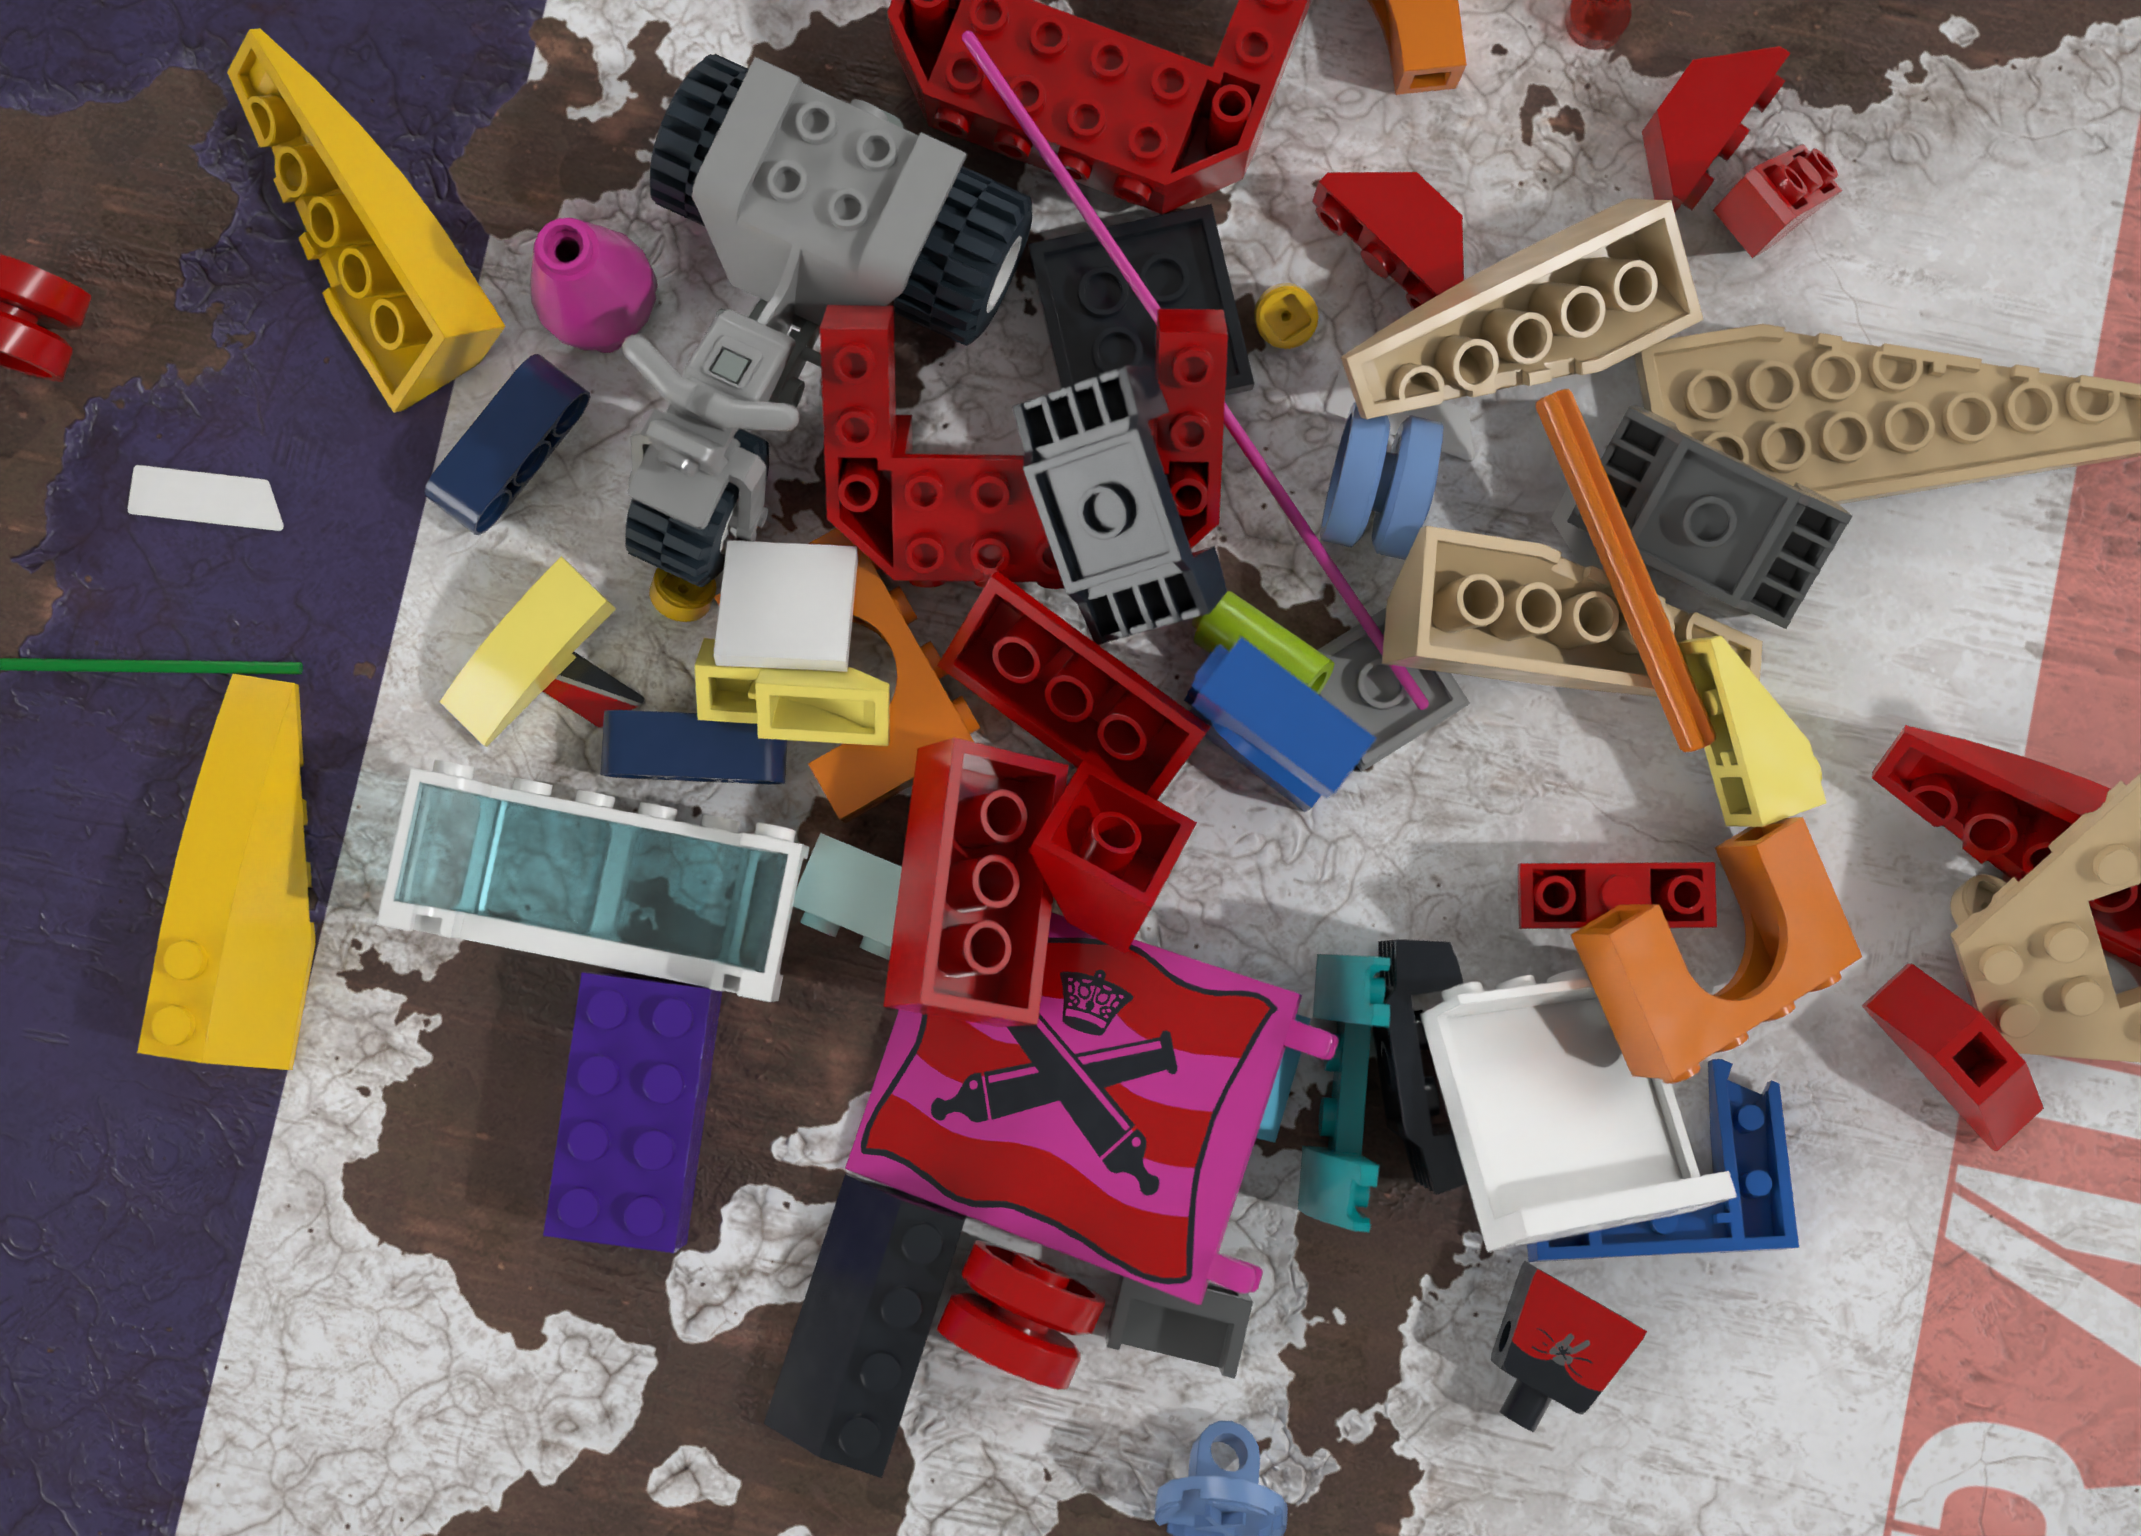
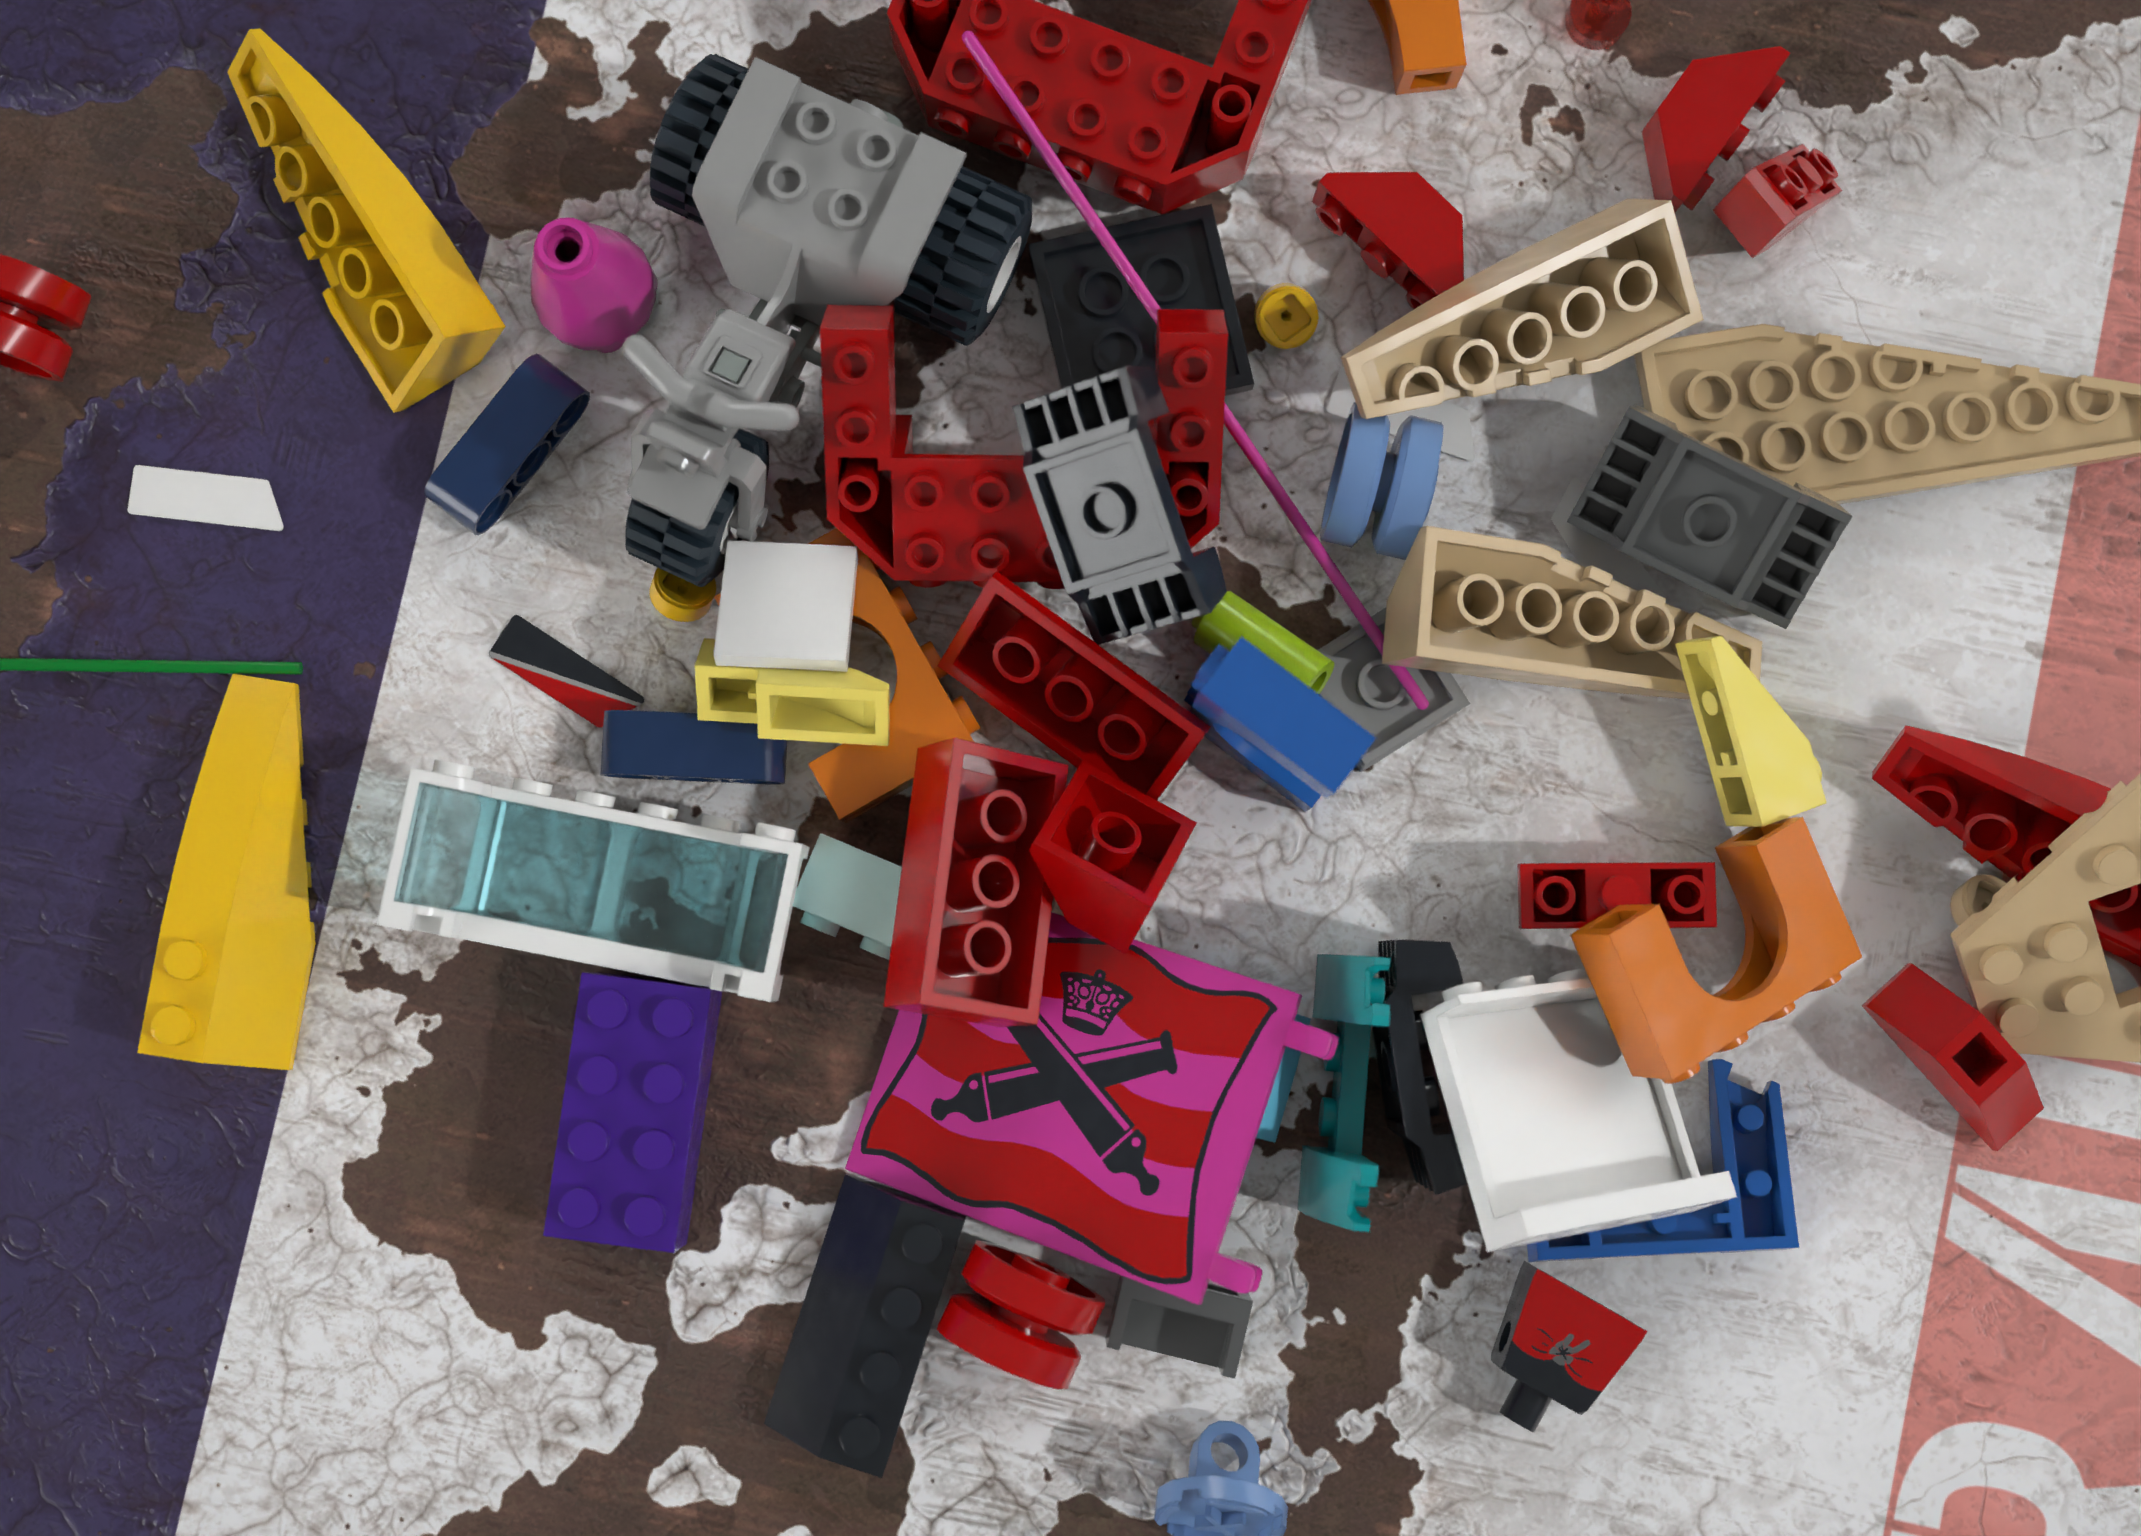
(526, 651): light yellow slope -> none
(1625, 570): orange axle -> none

